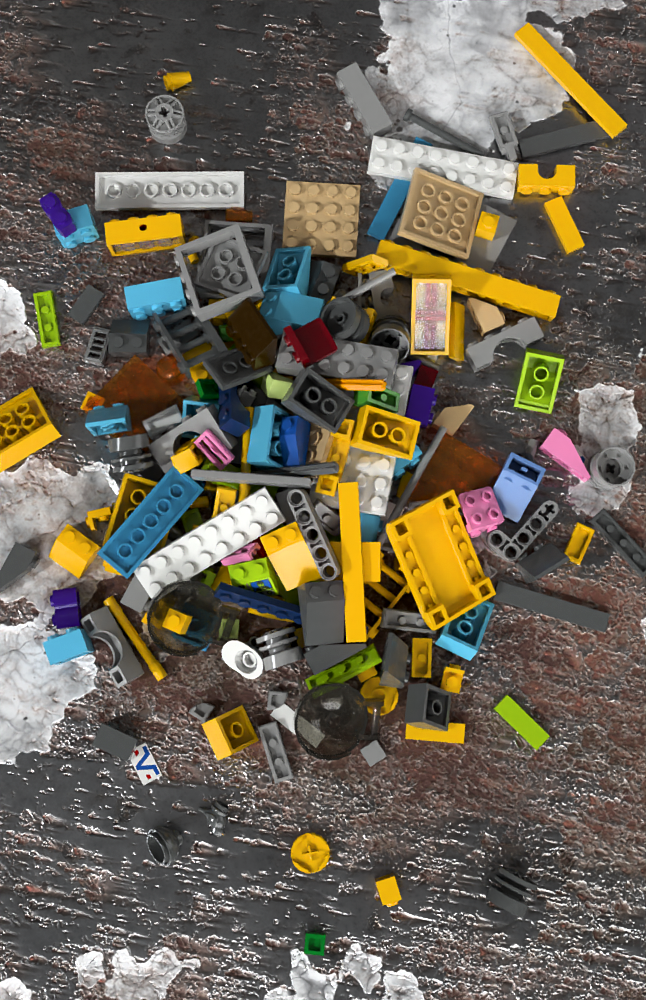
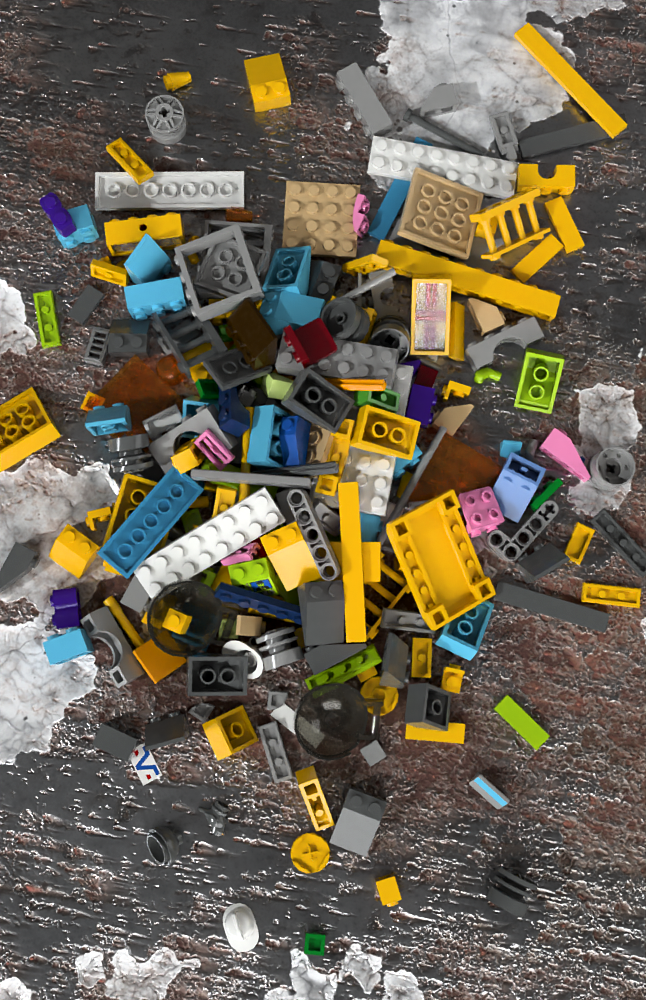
(112, 273): none -> yellow tile
(129, 161): none -> yellow tile
(147, 262): none -> medium azure slope
(156, 662): none -> light orange tile
(166, 731): none -> dark grey slope
(216, 674): none -> dark grey slope
(240, 927): none -> white piece
(250, 626): none -> tan slope
(267, 82): none -> yellow slope
(314, 798): none -> yellow slope
(358, 821): none -> slope
(360, 221): none -> bright pink slope
(440, 101): none -> light grey slope
(458, 390): none -> yellow bracket
(486, 373): none -> lime arm
(489, 791): none -> light grey slope
(498, 211): none -> yellow fence
(509, 446): none -> medium azure slope
(536, 259): none -> yellow tile
(538, 499): none -> green plate
(611, 595): none -> yellow tile

